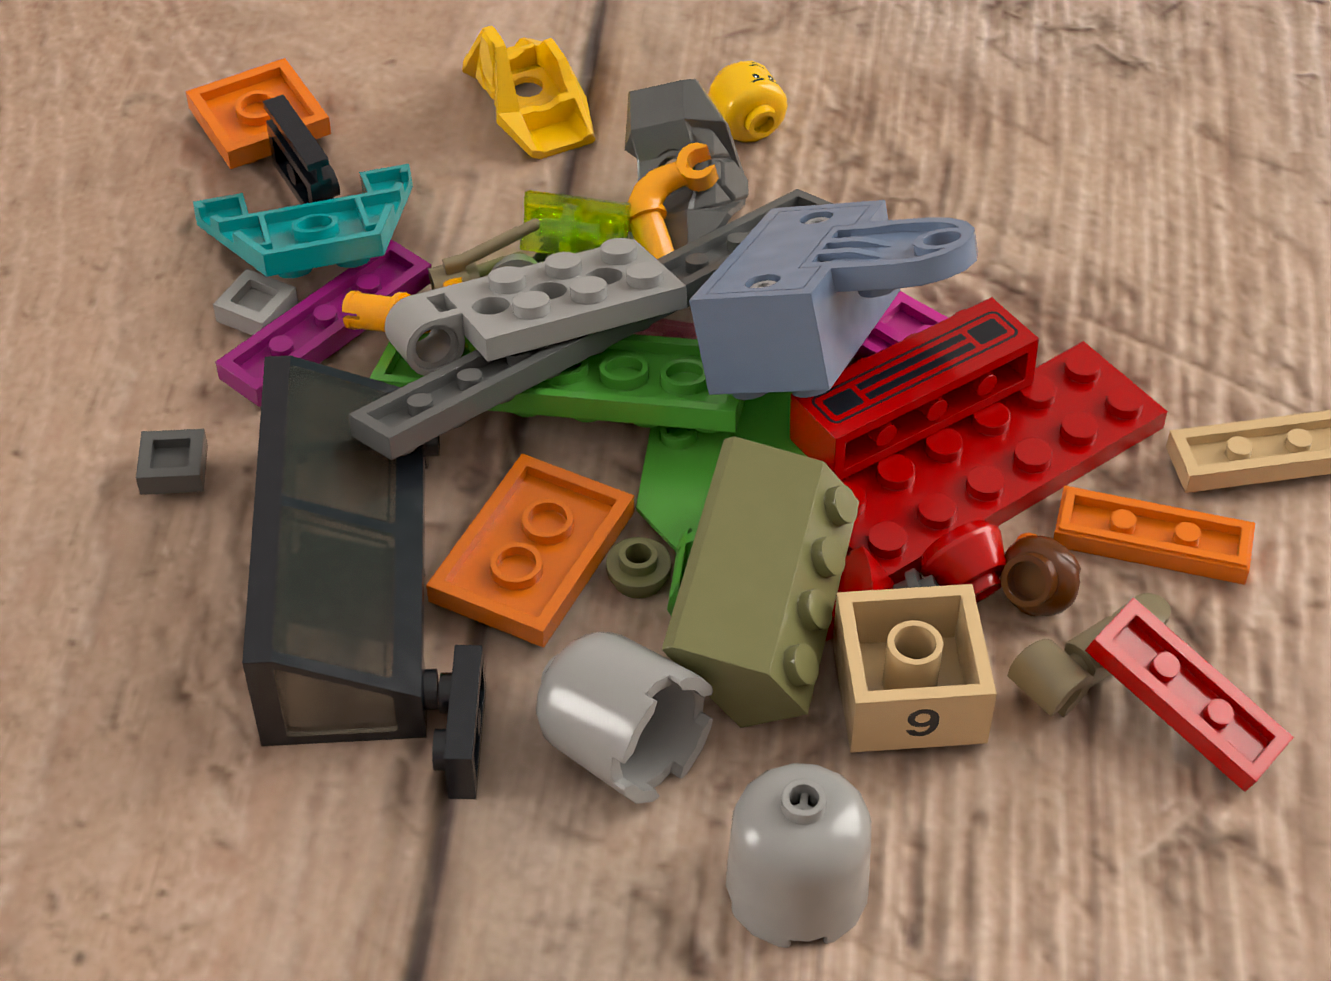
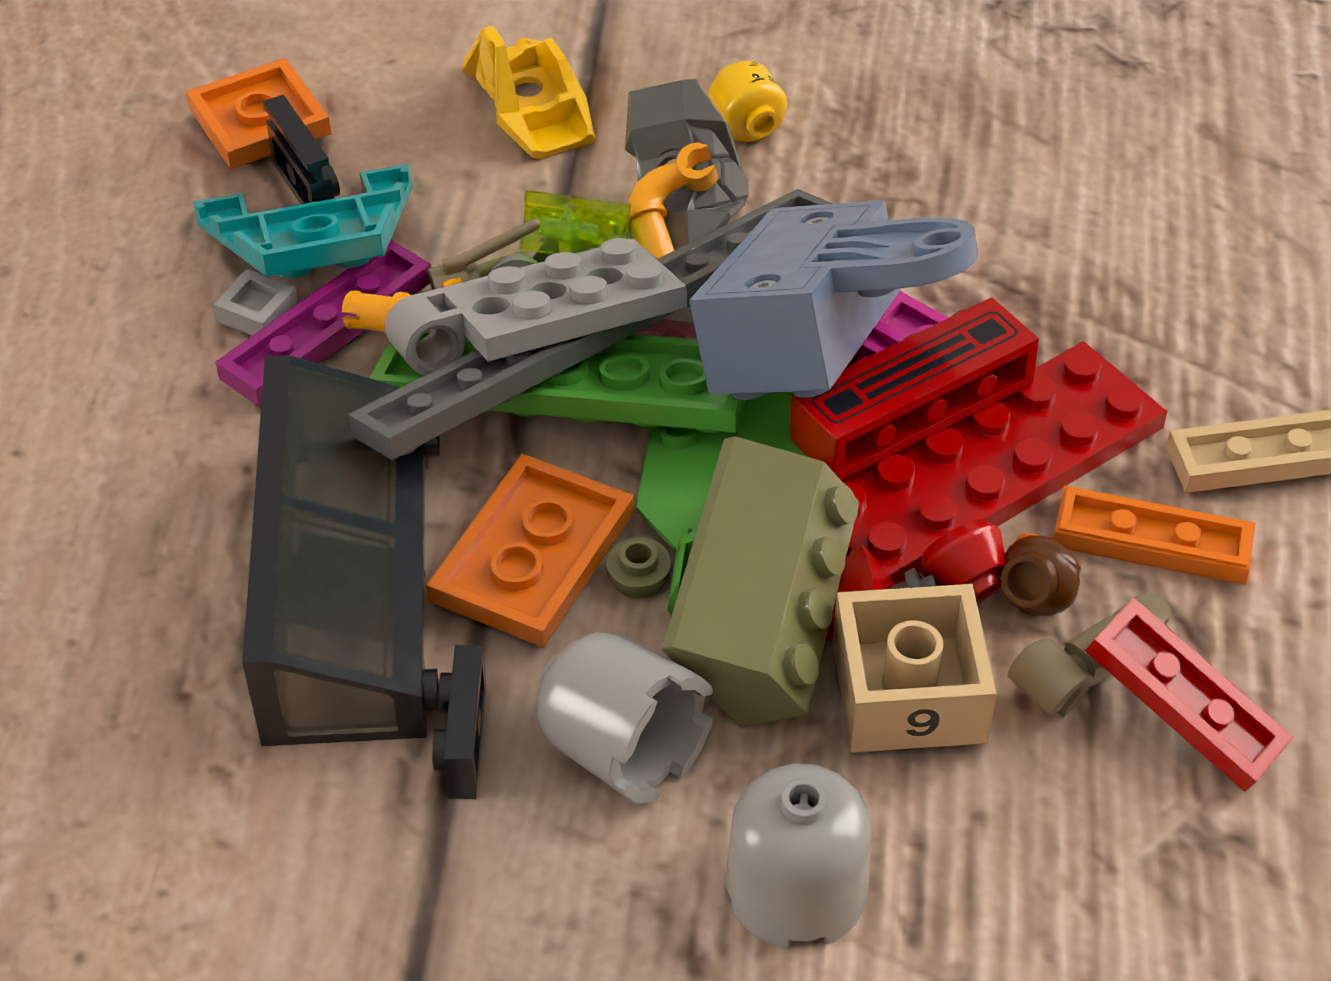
(172, 461): dark grey plate -> none

